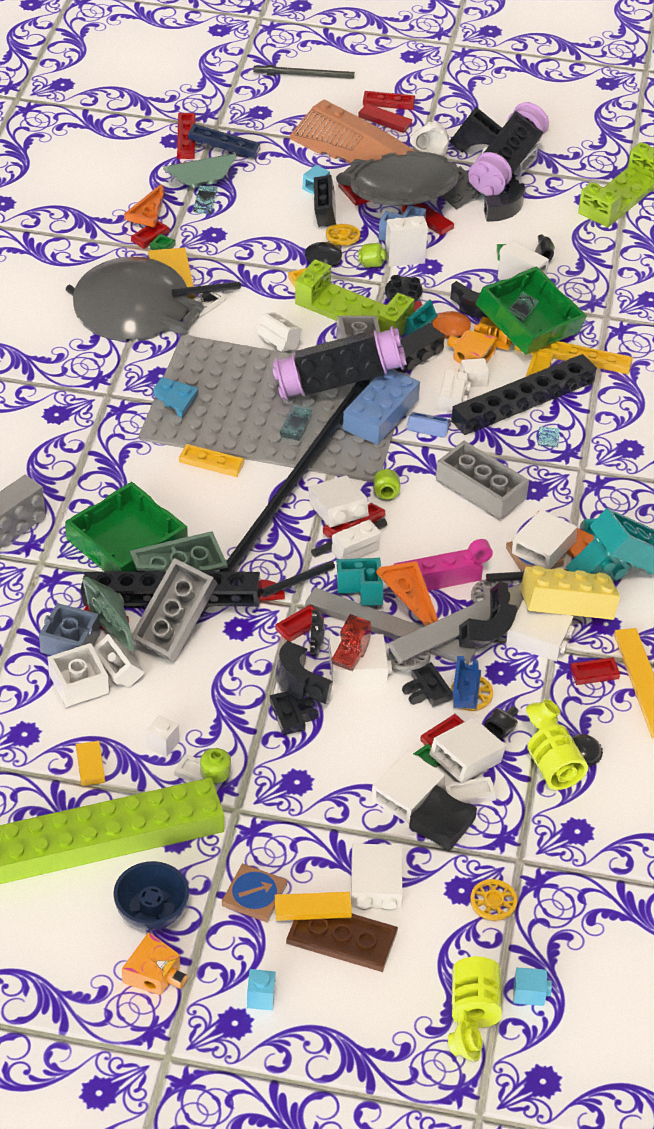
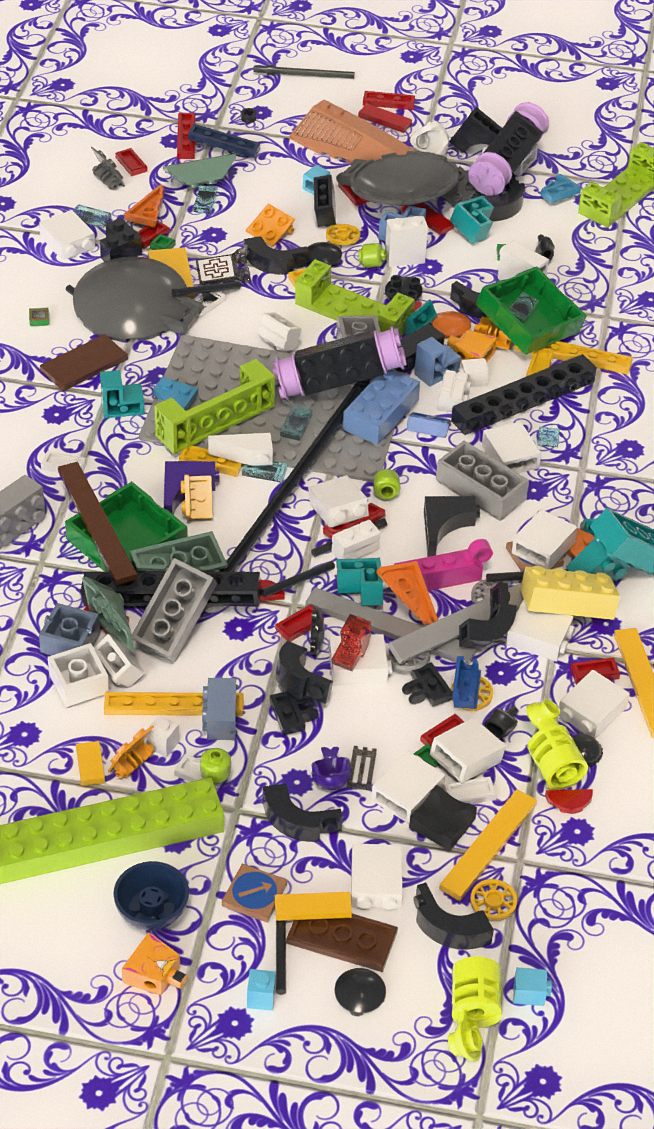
(38, 316): none -> tile
(53, 460): none -> white tile
(67, 235): none -> white brick
(83, 362): none -> reddish brown tile
(92, 216): none -> clear light blue tile
(97, 523): none -> reddish brown tile
(106, 171): none -> dark grey hinge
(120, 241): none -> black brick
(120, 399): none -> teal brick
(131, 162): none -> red tile
(132, 754): none -> light orange hinge
(159, 703): none -> yellow tile
(175, 473): none -> dark purple arch
(183, 428): none -> lime plate
(197, 497): none -> yellow bracket
(219, 709): none -> sand blue brick
(223, 268): none -> flag
(243, 448): none -> white slope
(248, 115): none -> black bush
(271, 225): none -> light orange hinge
(272, 260): none -> black arch
(274, 472): none -> clear light blue tile
(281, 957): none -> black bar
(294, 821): none -> black arch
(331, 771): none -> dark purple hat
(360, 991): none -> black dish
(363, 753): none -> clear smoke tile
(434, 360): none -> medium blue brick
(445, 515): none -> black arch
(451, 930): none -> black arch
(473, 218): none -> teal brick
(488, 845): none -> yellow tile
(512, 447): none -> white brick
(560, 189): none -> dark azure wing
(569, 800): none -> red tile
(593, 704): none -> white brick

